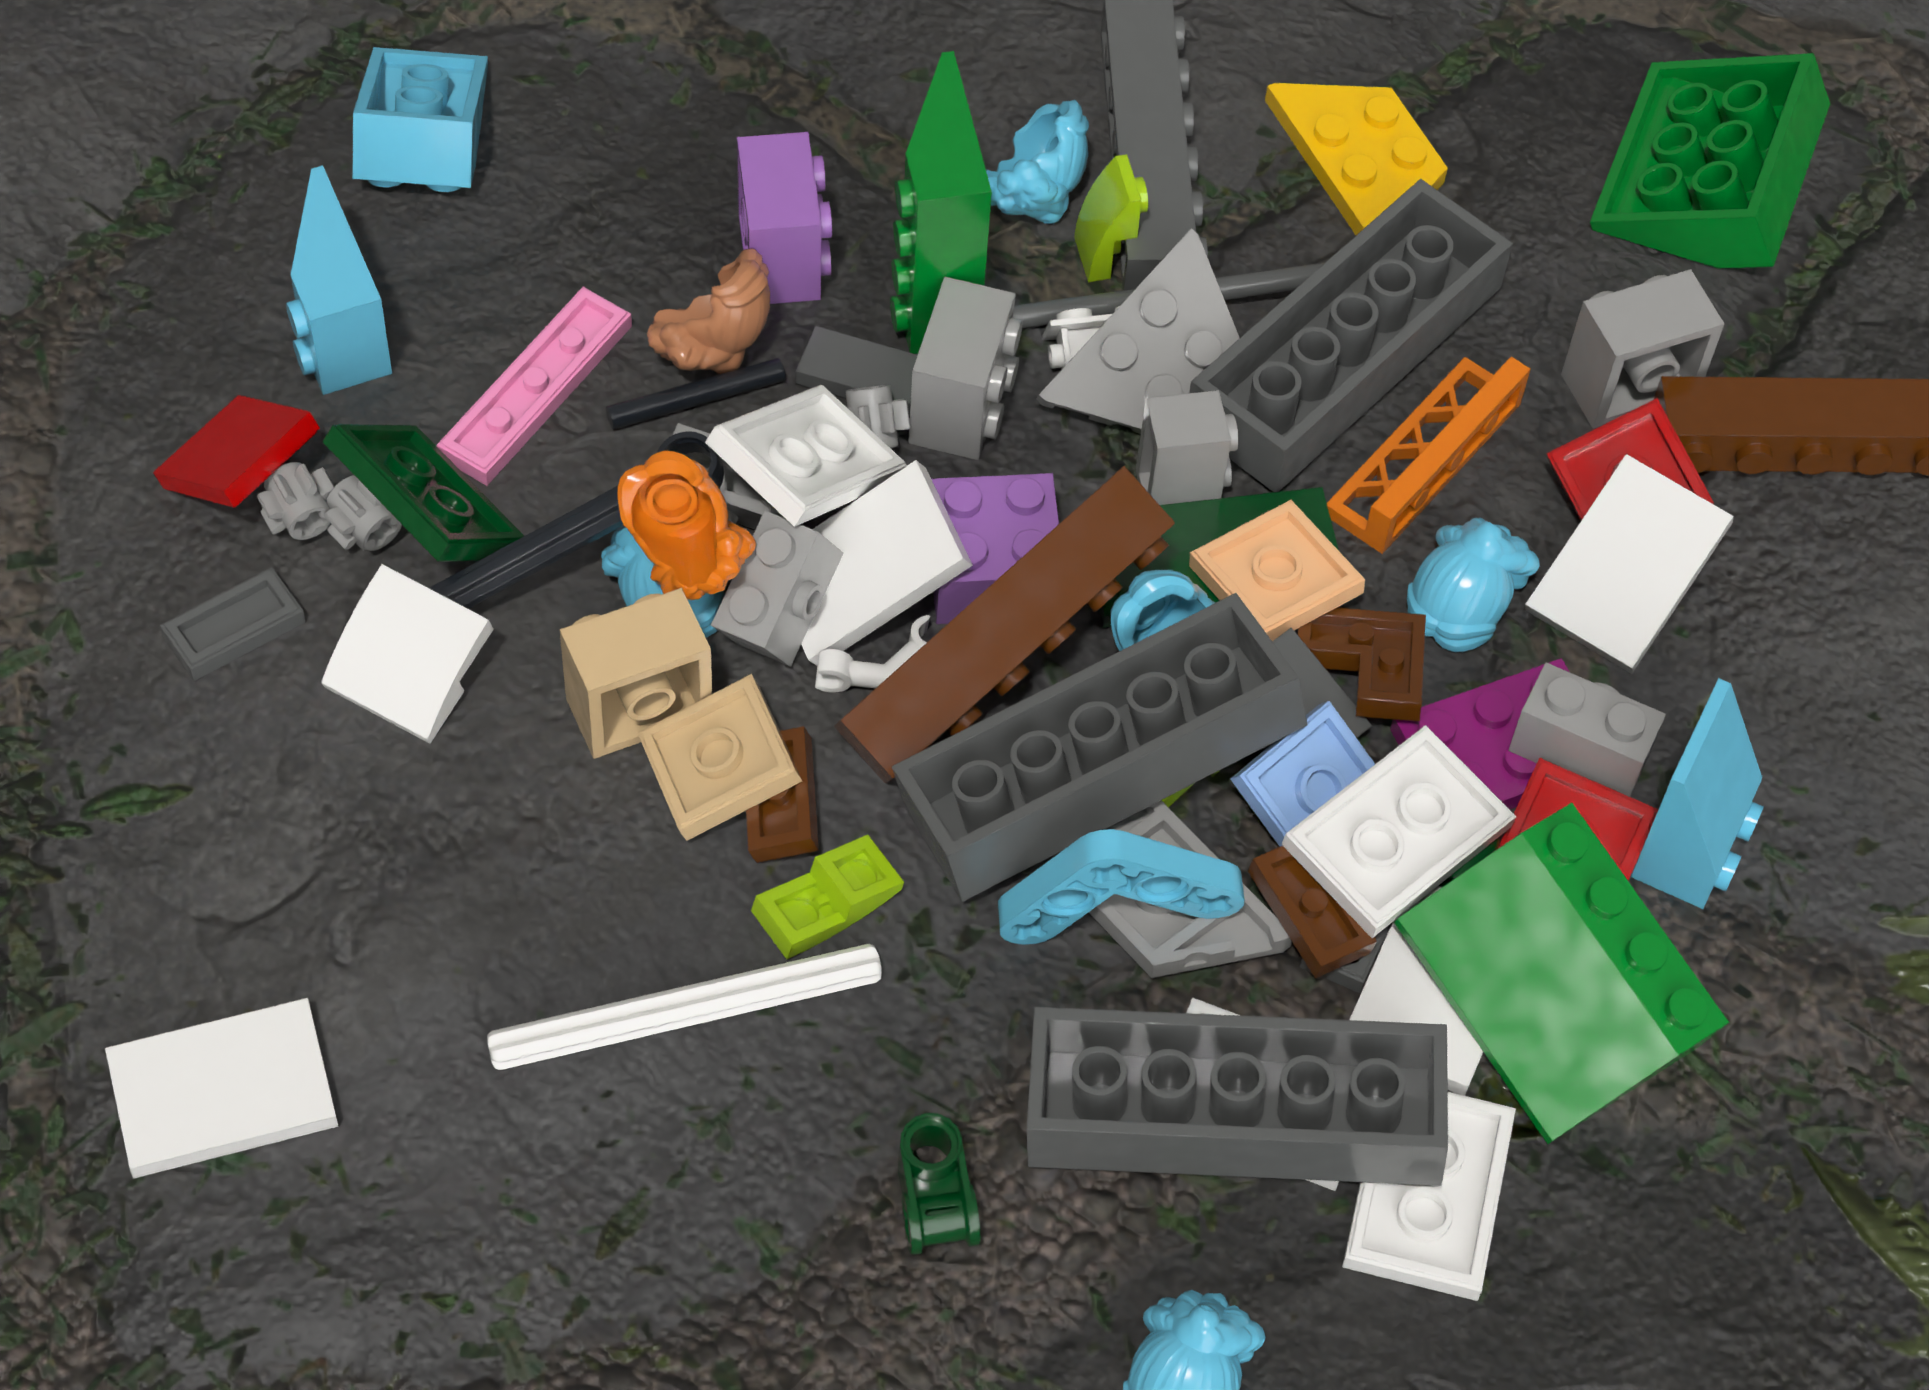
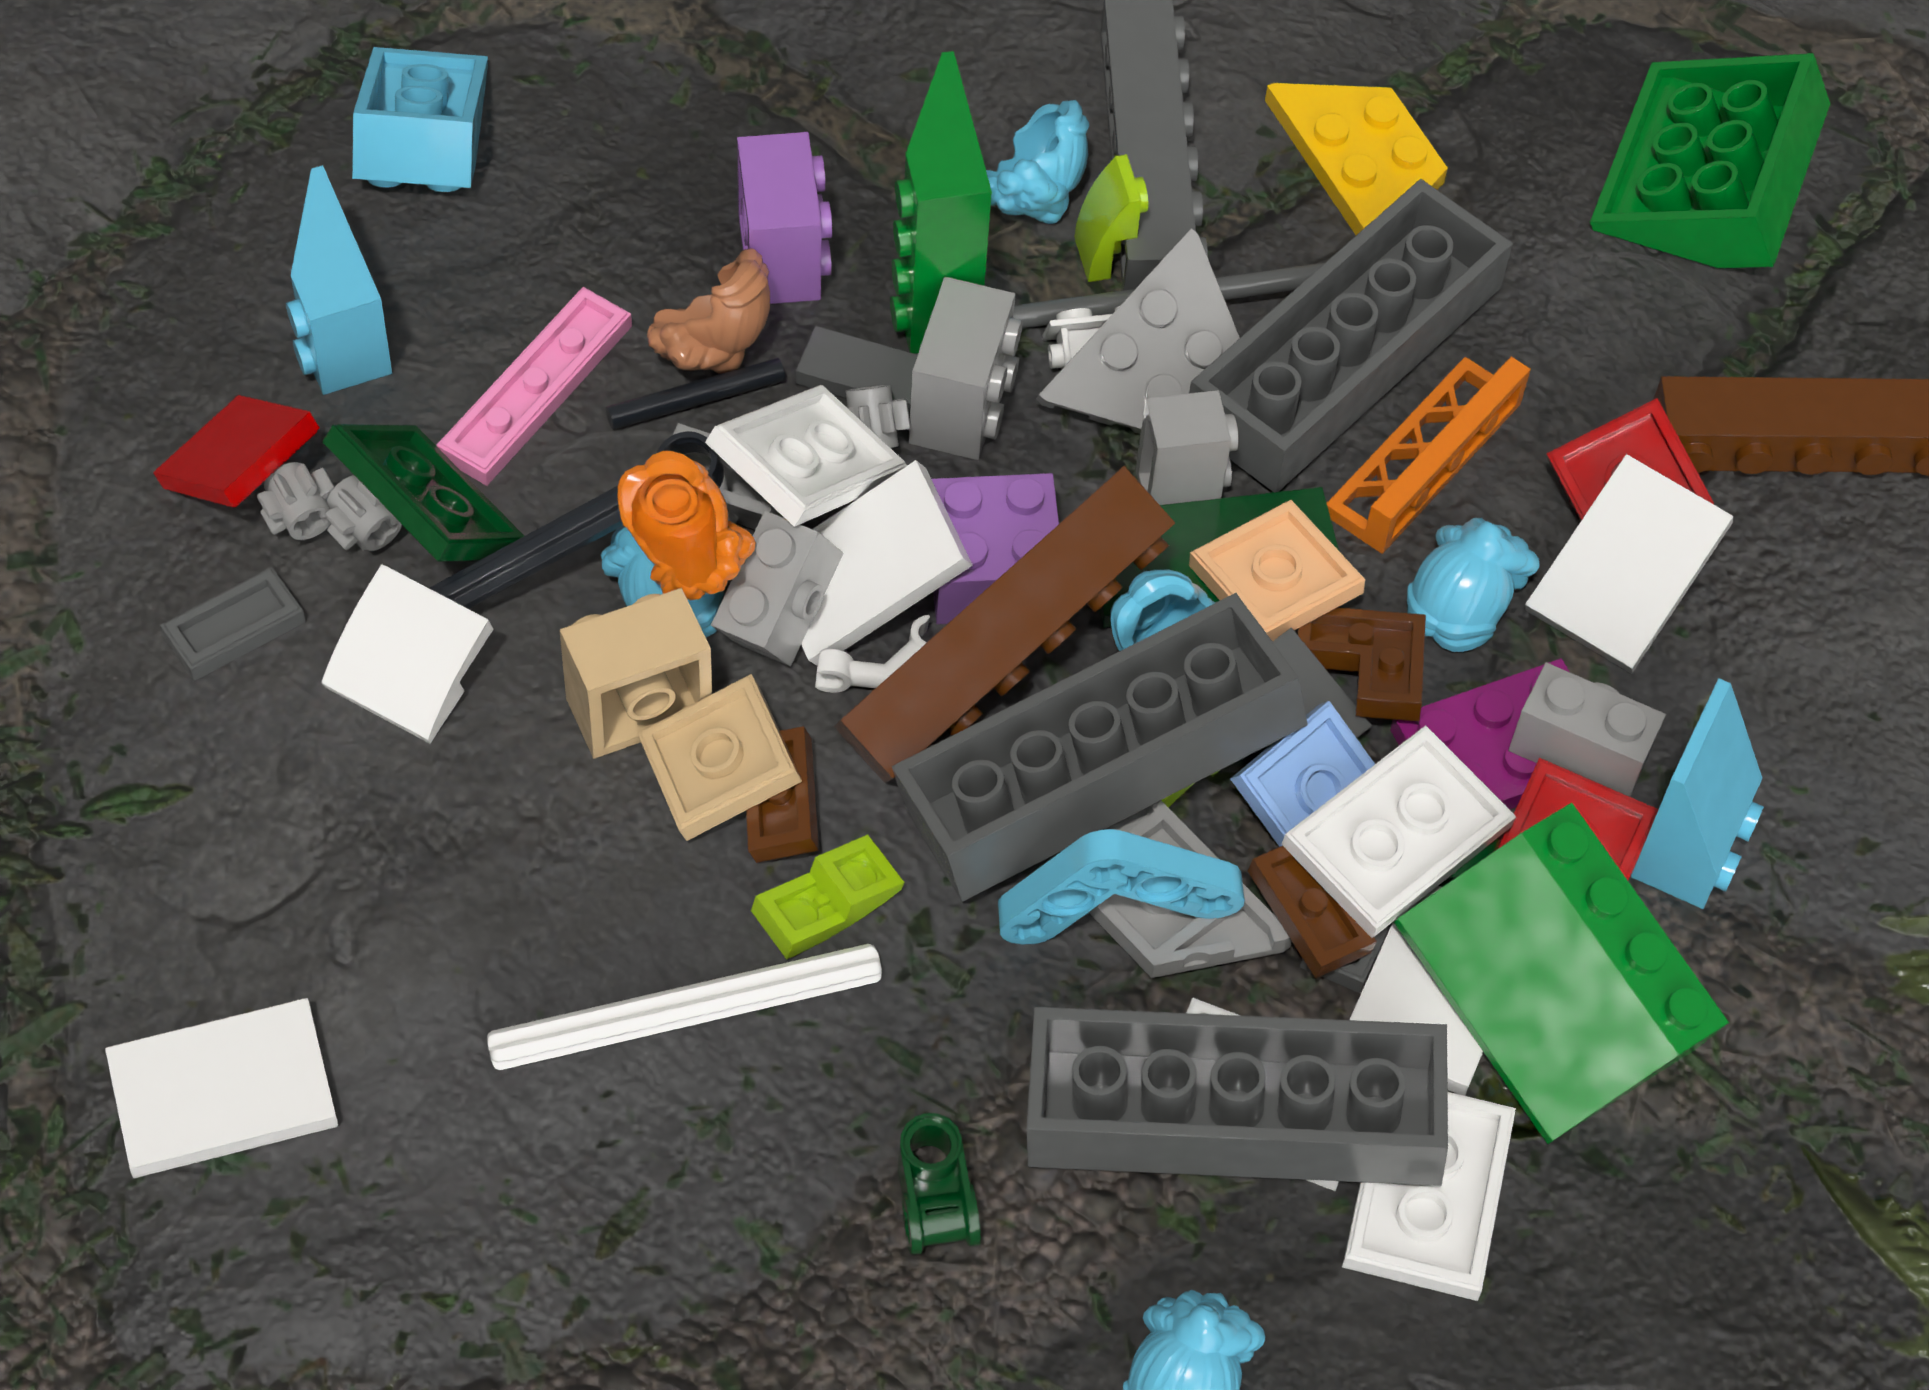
(1634, 339): light grey brick -> none

